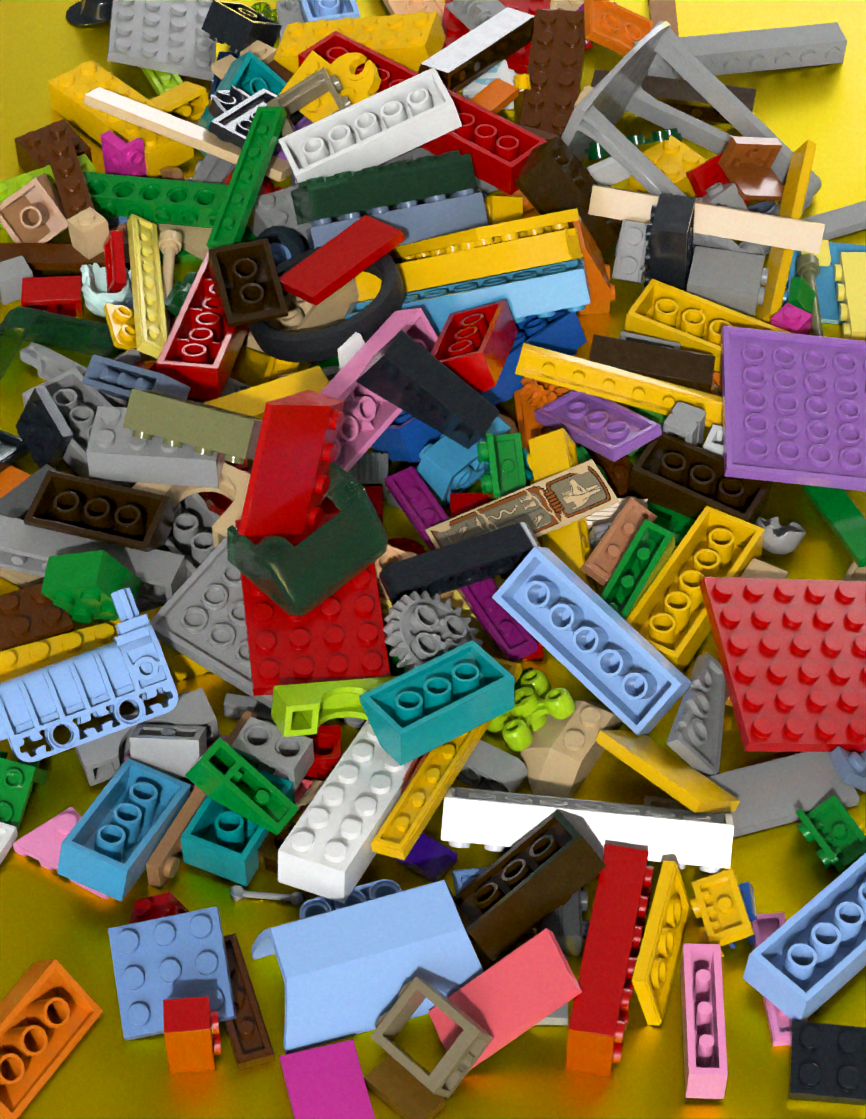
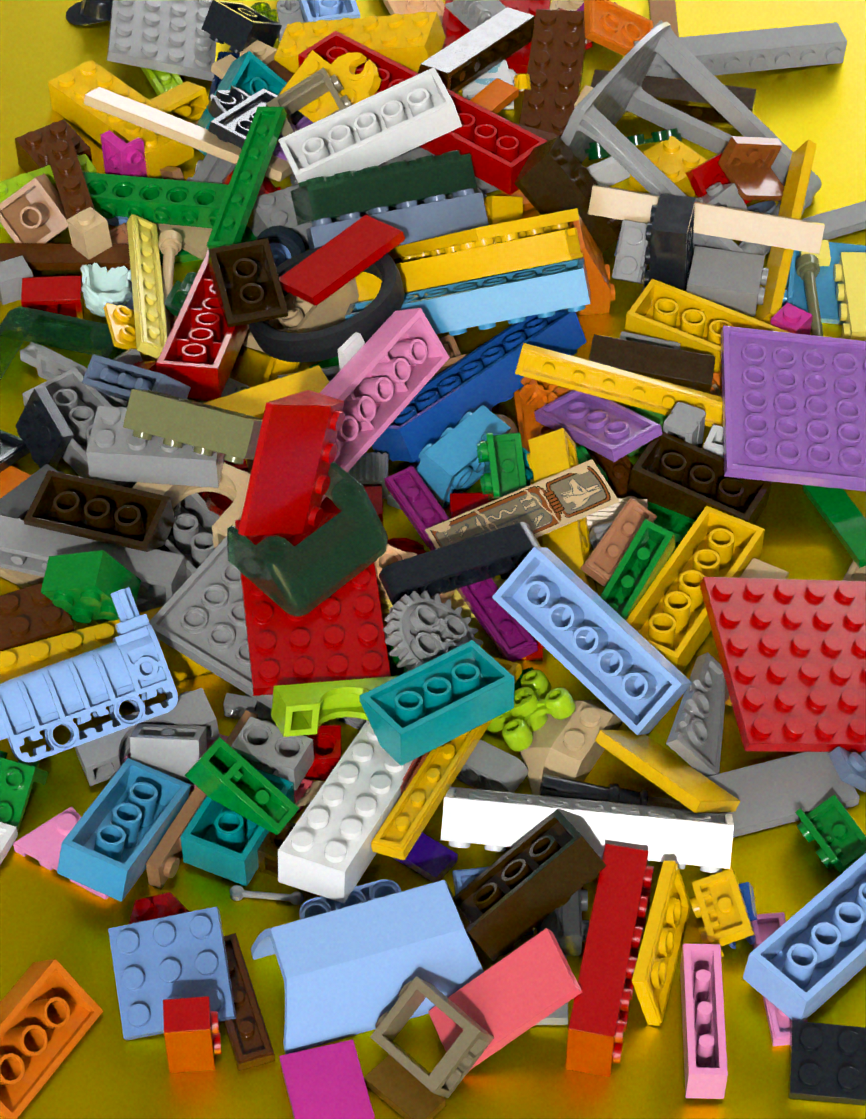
(114, 262): red tile -> none
(428, 390): black wedge -> none
(477, 343): red brick -> none
(569, 788): none -> black pin
(780, 538): light grey hair -> none
(801, 294): green tile -> none

